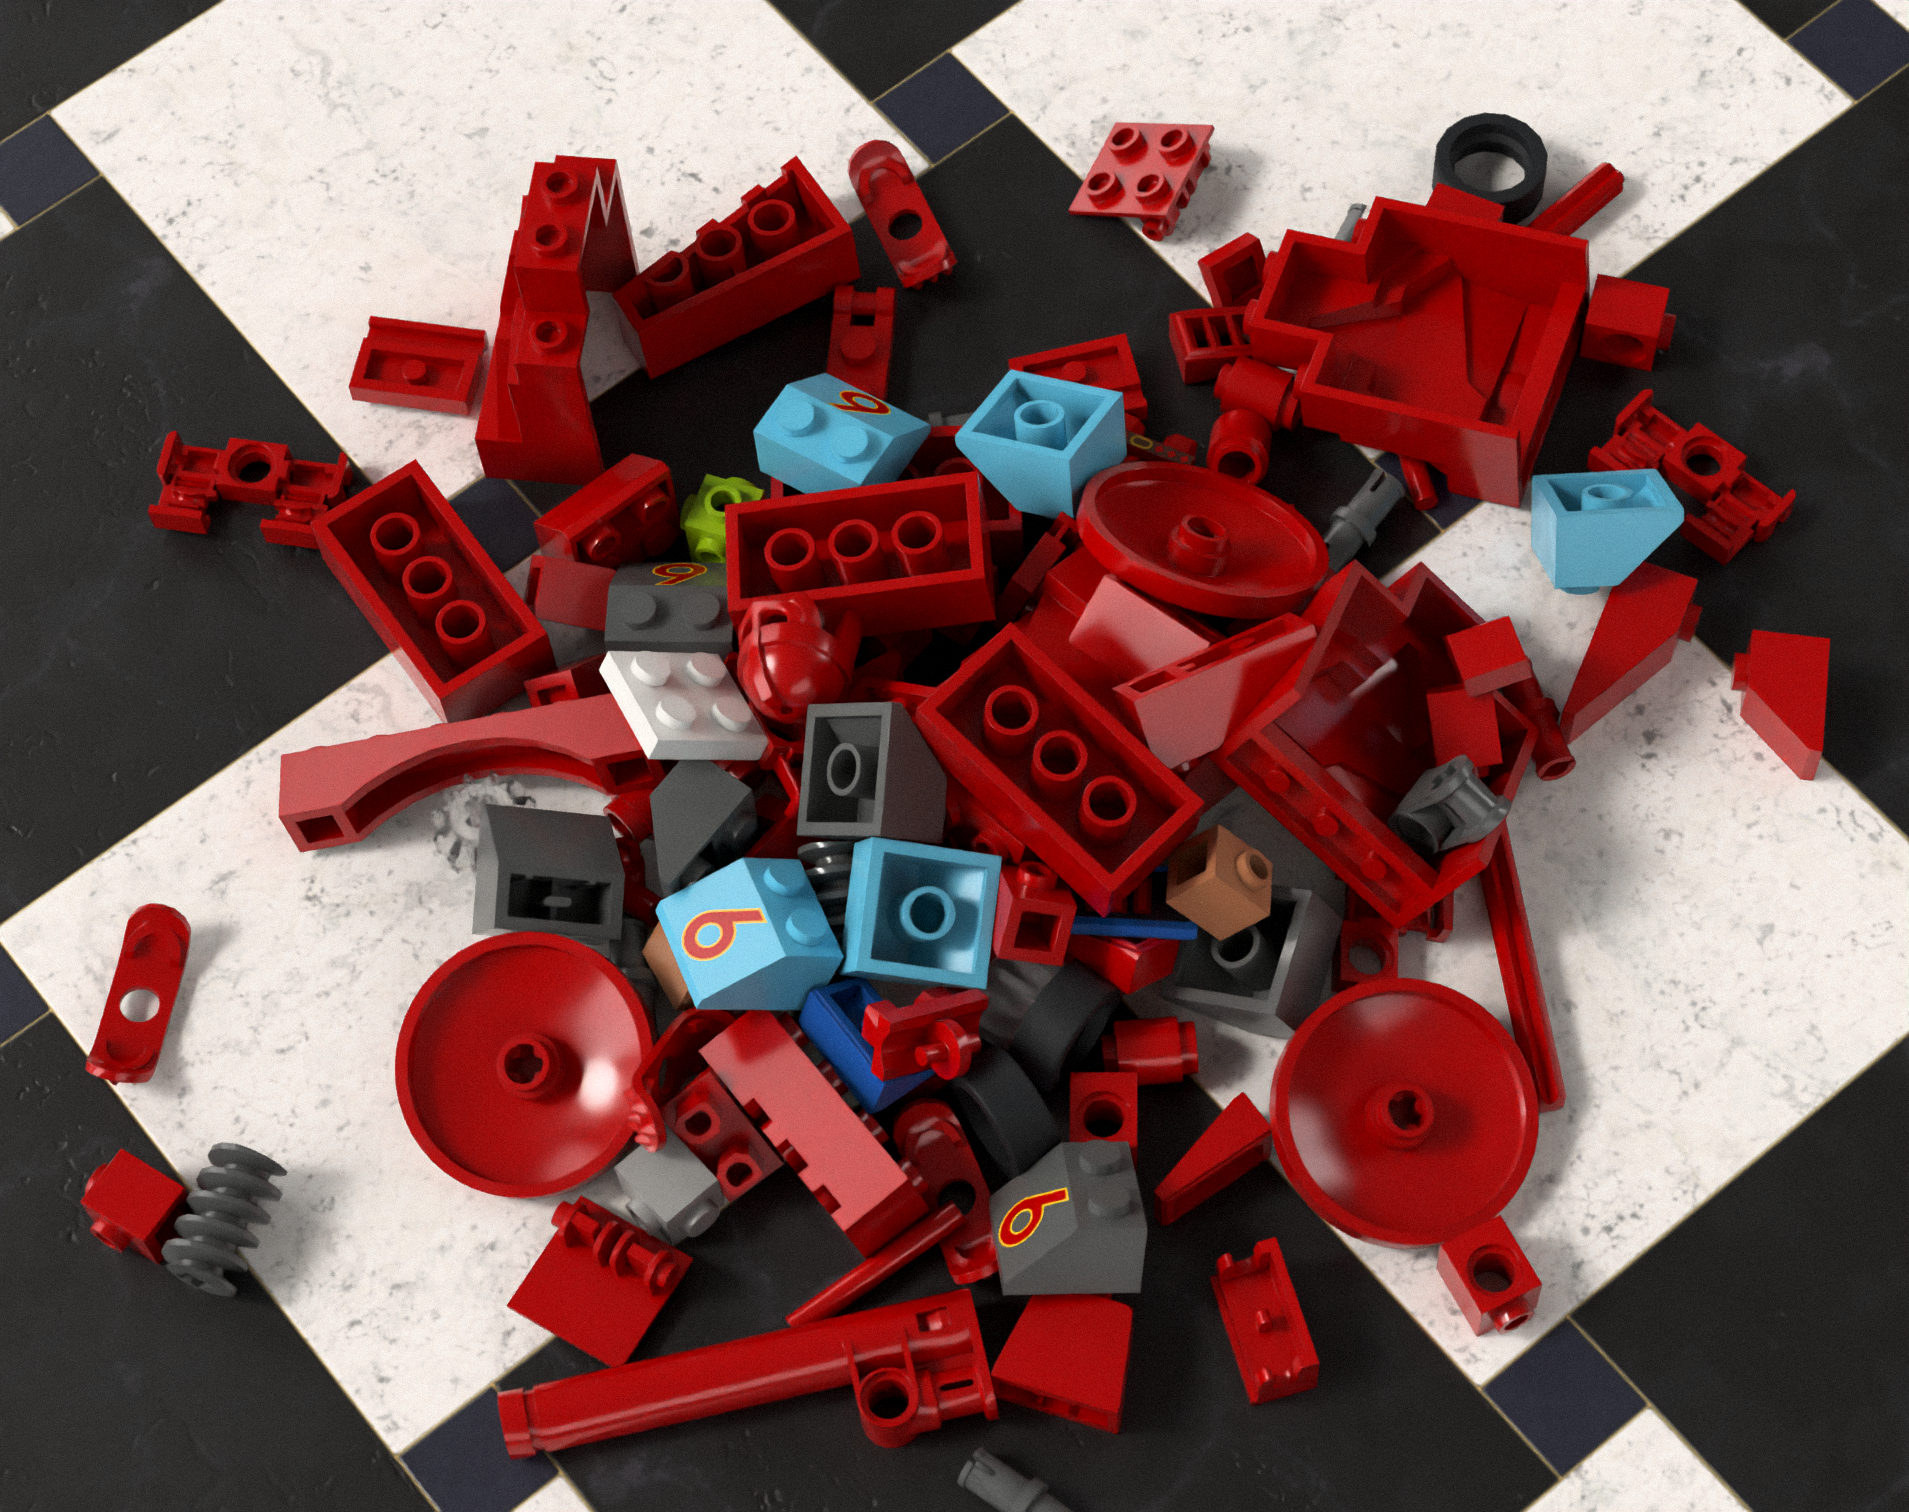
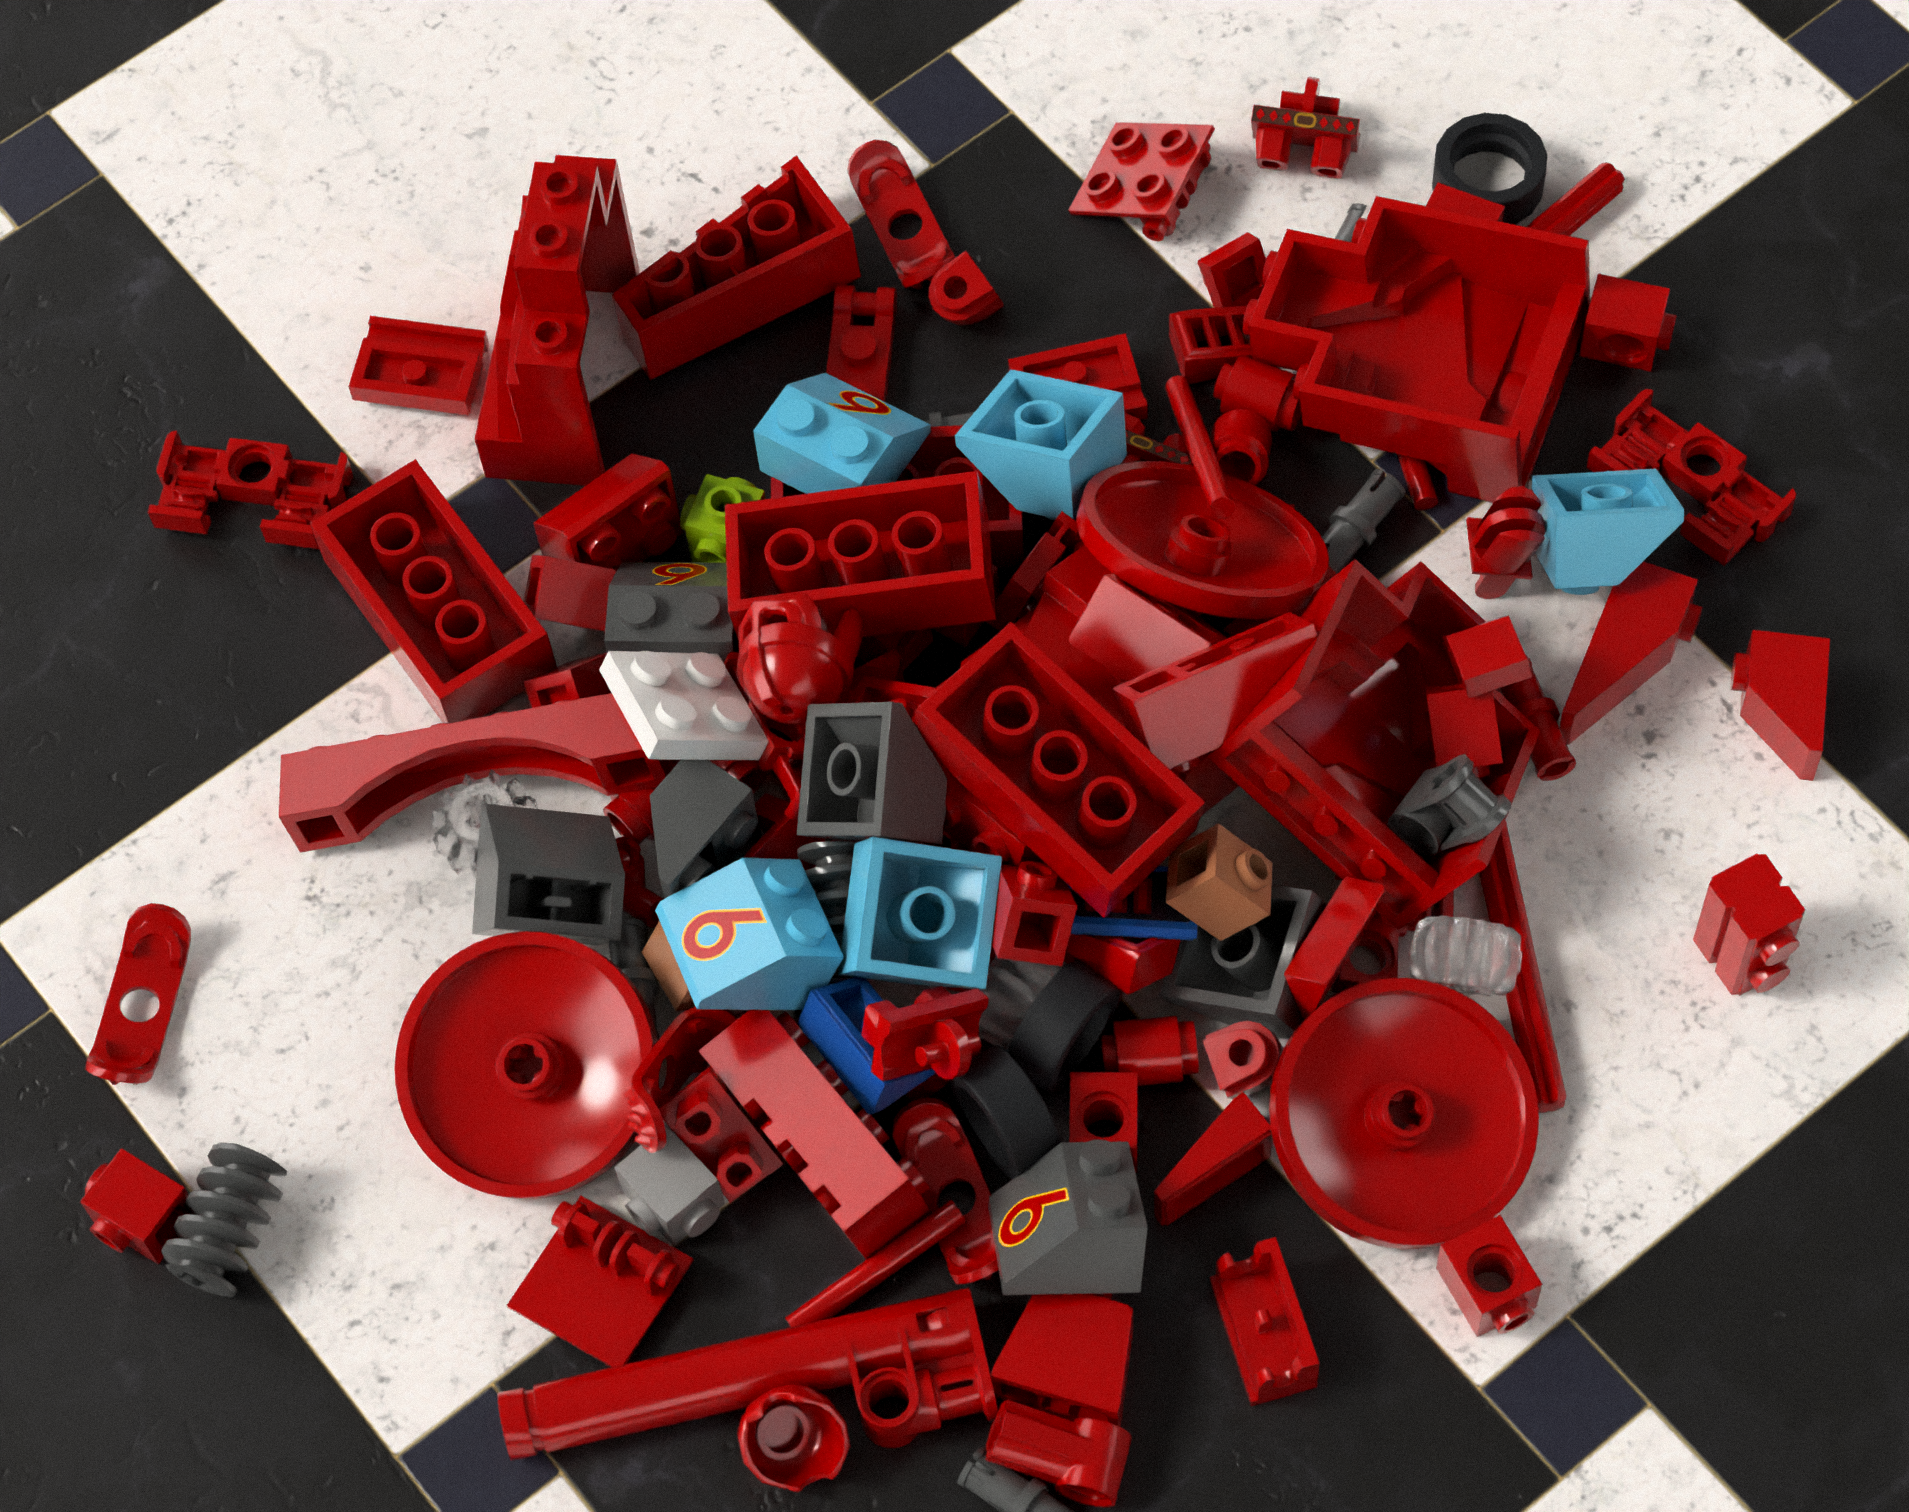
(793, 1437): none -> red hair
(962, 292): none -> red piece
(1078, 1456): none -> red piece
(1200, 448): none -> red bar
(1243, 1057): none -> red piece
(1308, 122): none -> red hips
(1332, 941): none -> red slope
(1466, 955): none -> clear gear
(1505, 541): none -> red arm
(1749, 925): none -> red brick

